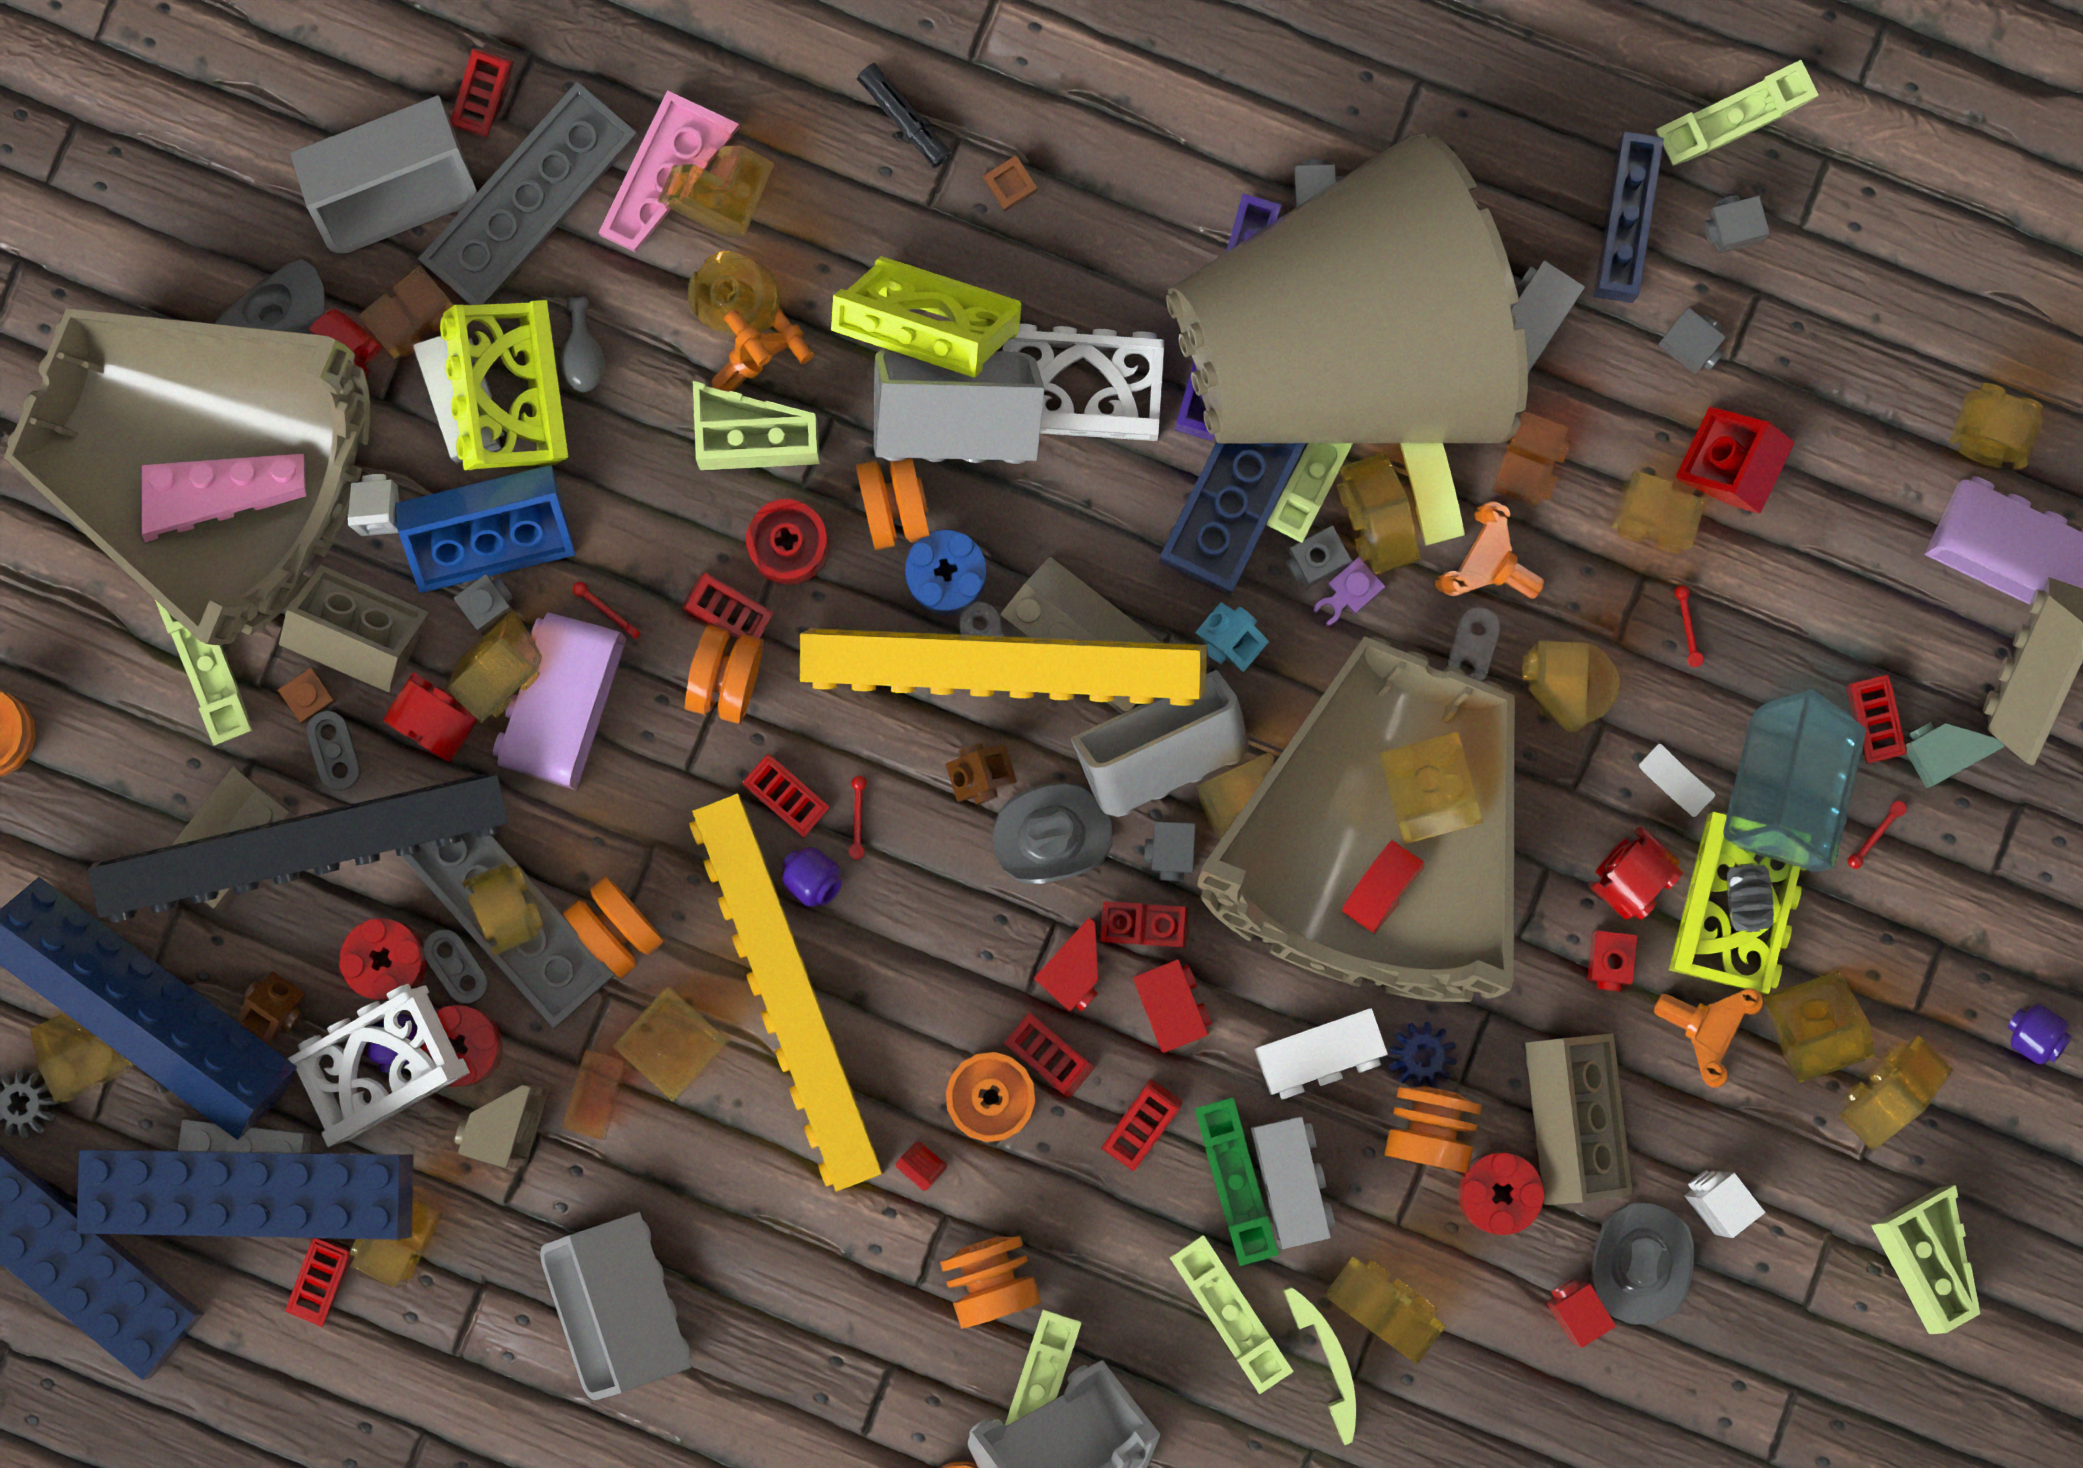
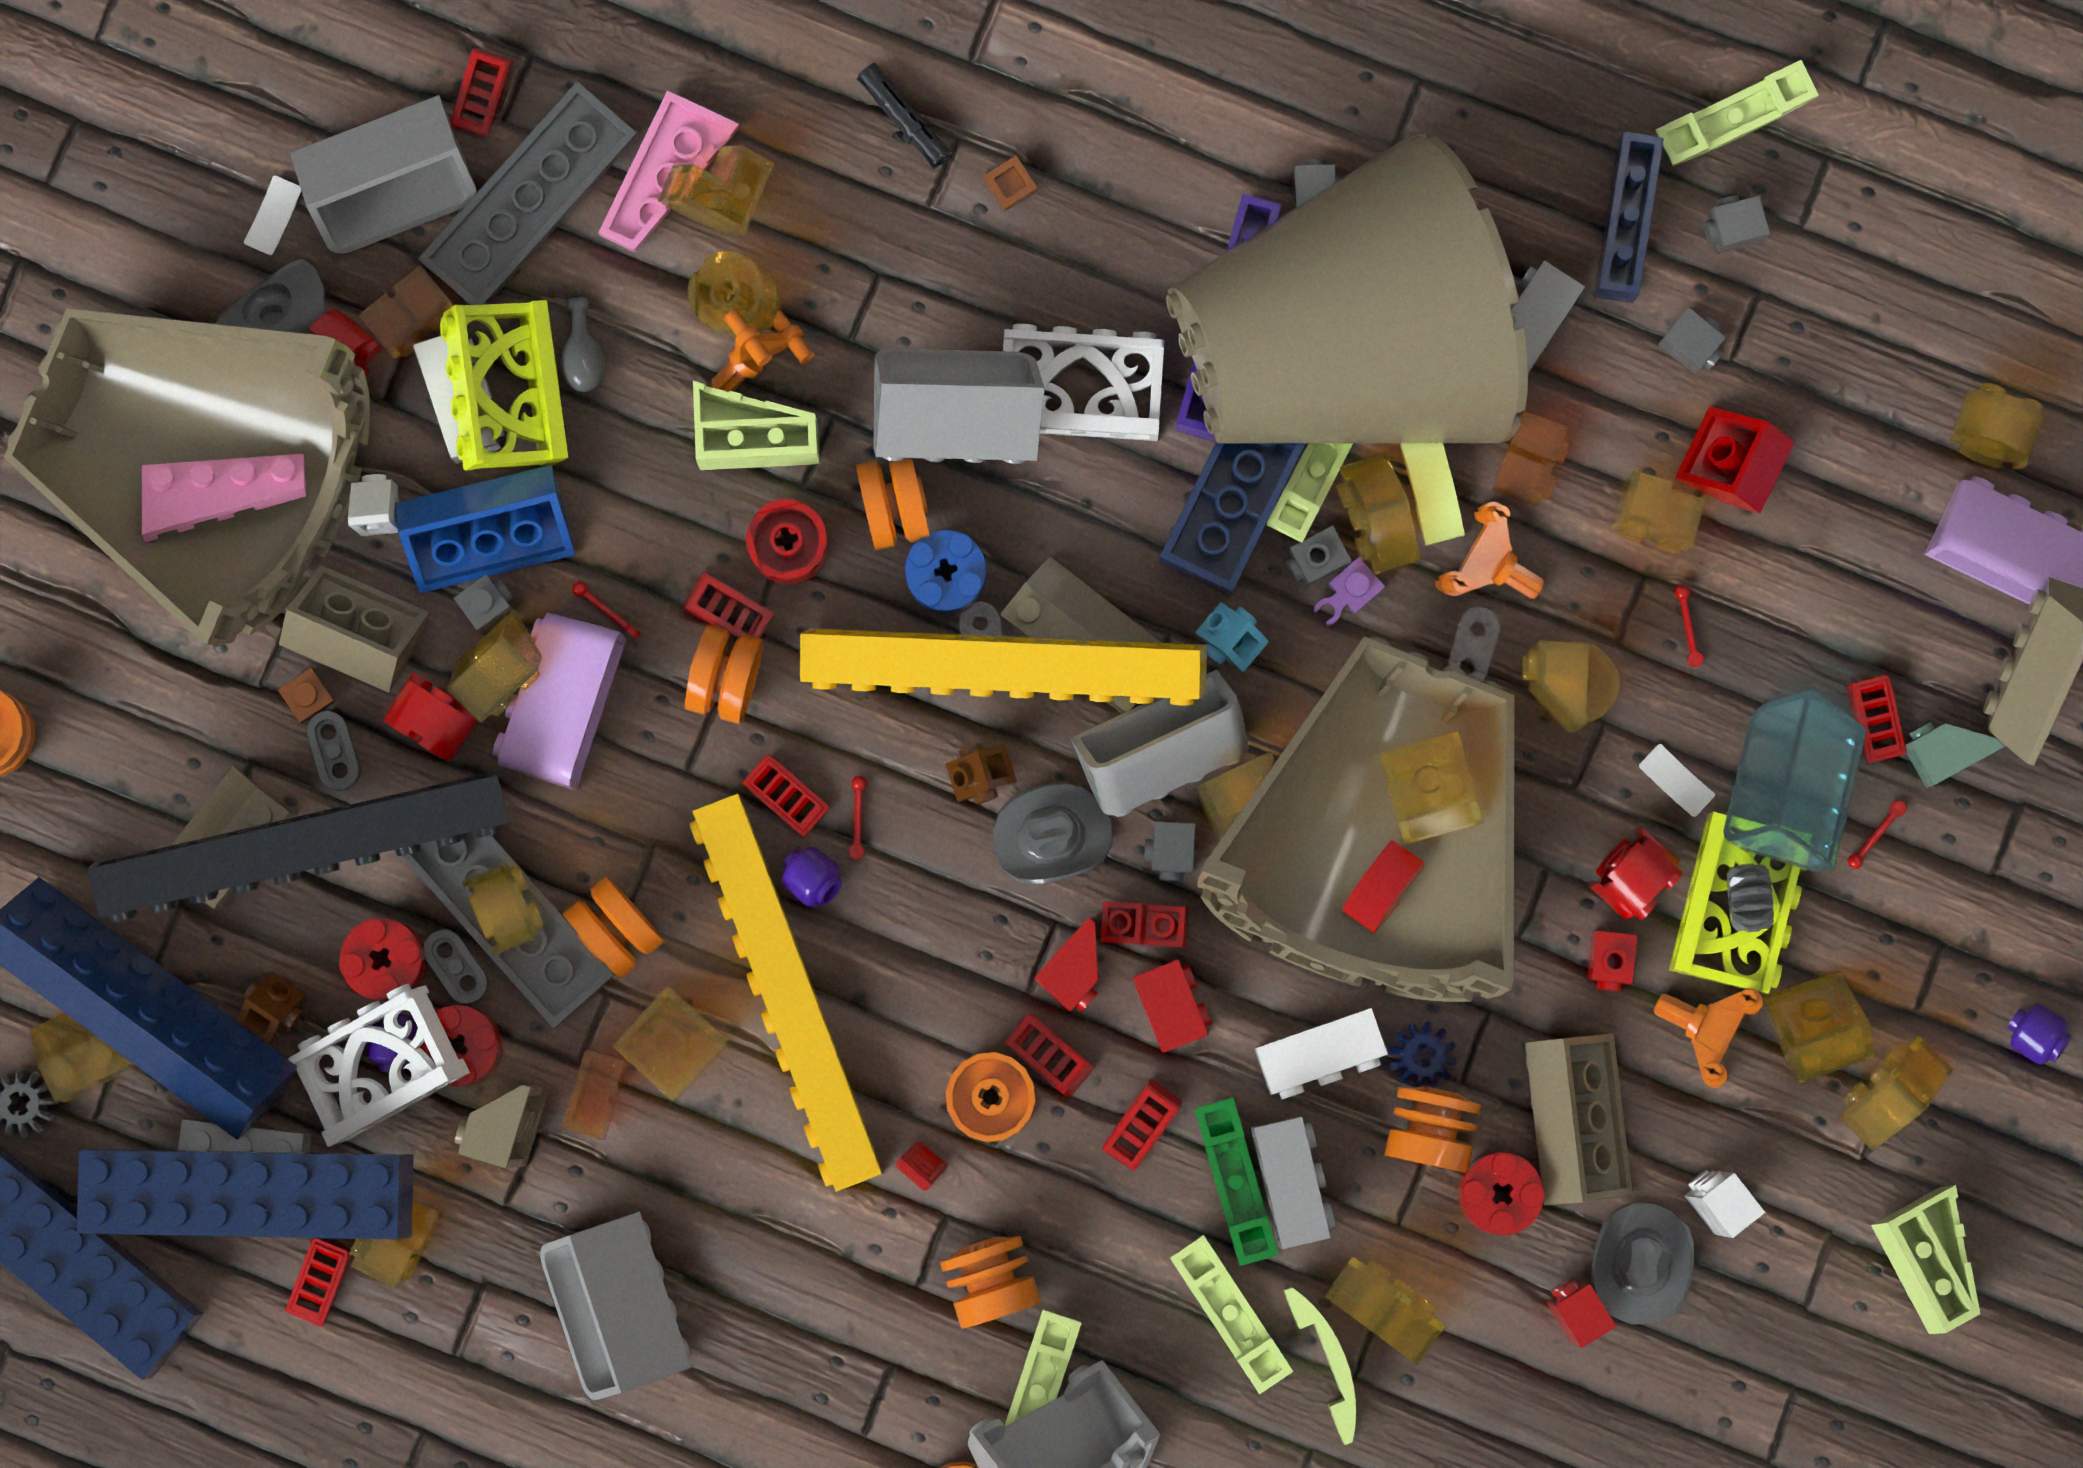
(212, 683): yellowish green slope -> none
(273, 215): none -> white sticker
(878, 314): neon yellow fence -> none

